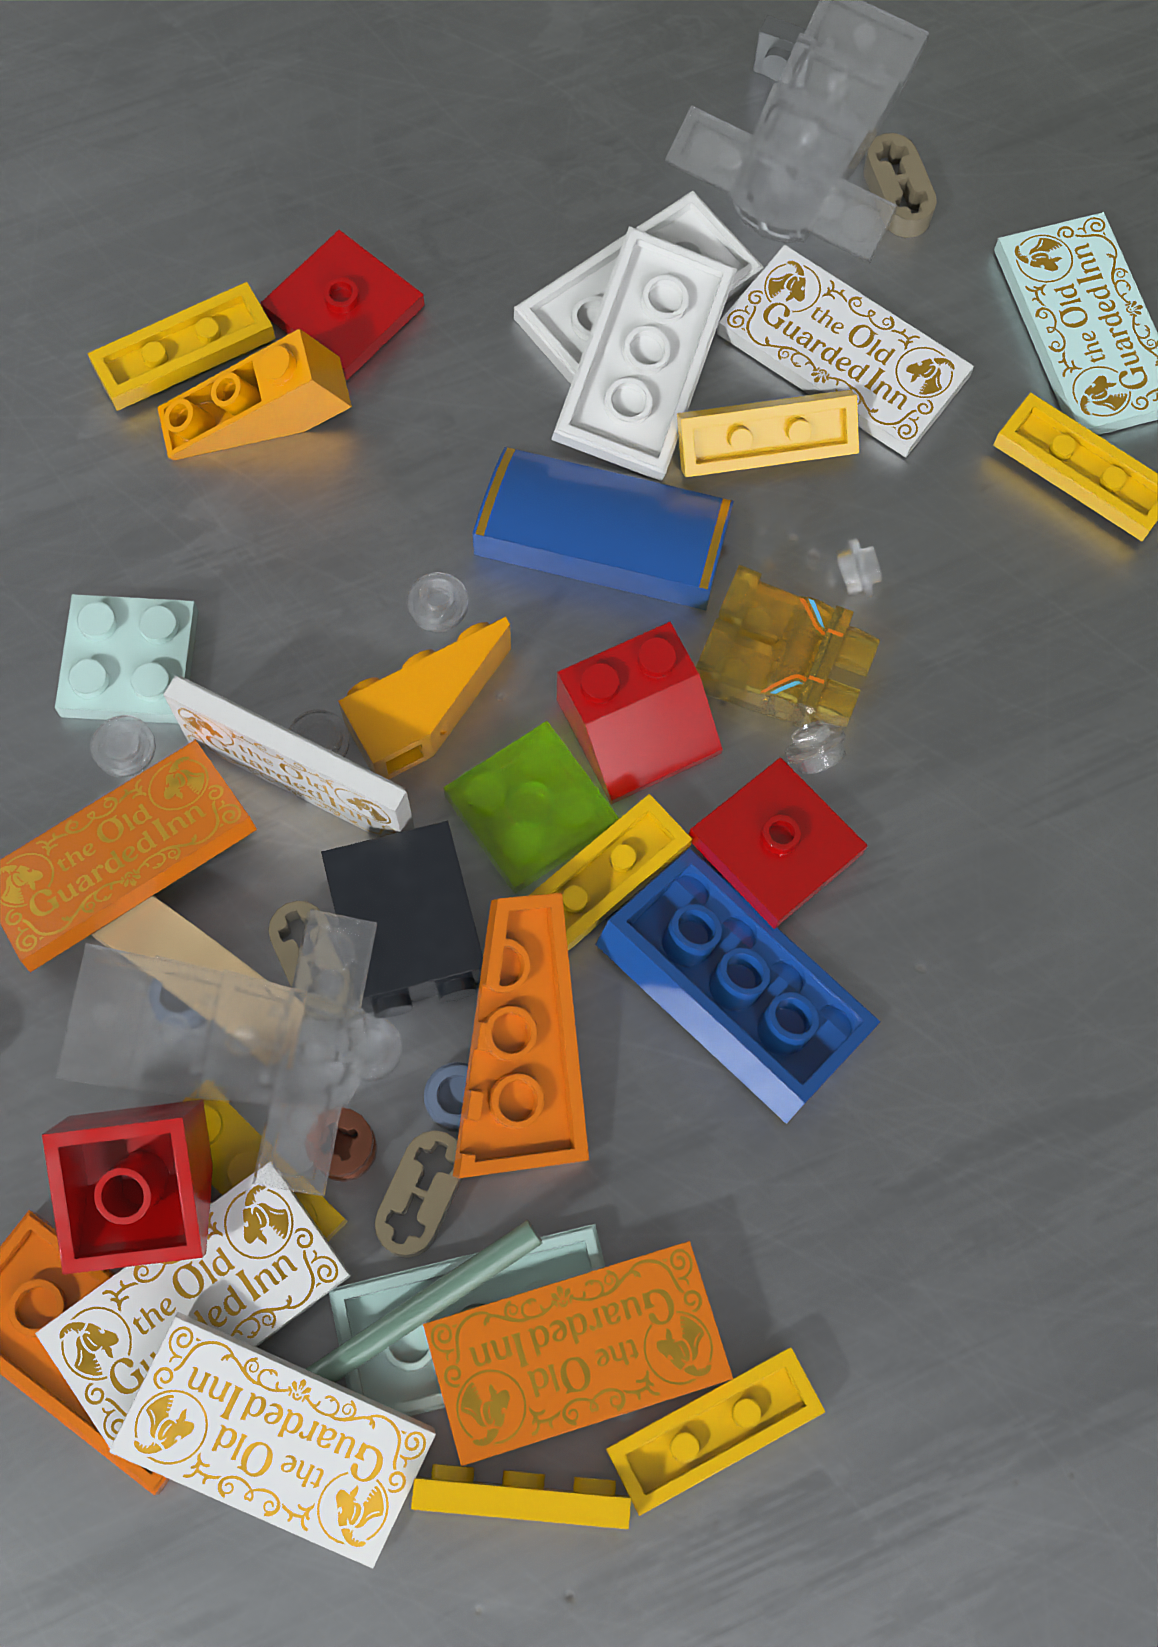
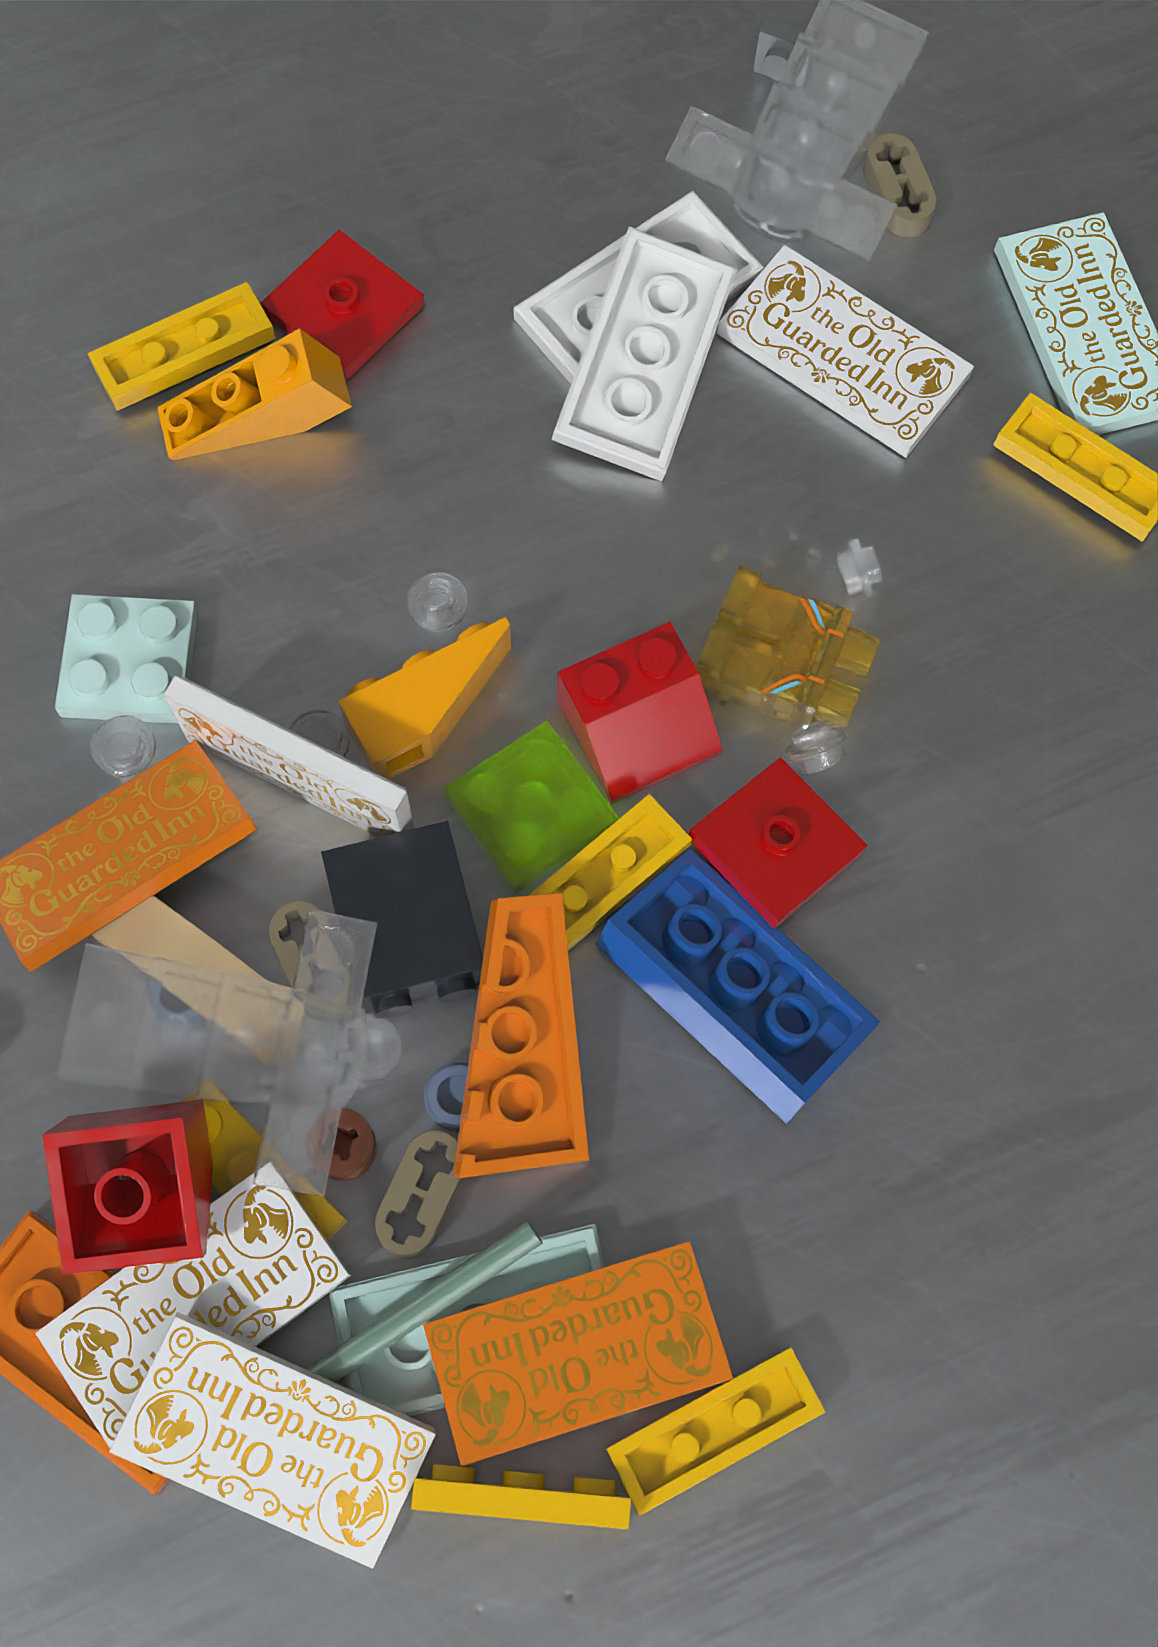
(602, 527): blue slope -> none
(768, 433): yellow plate -> none

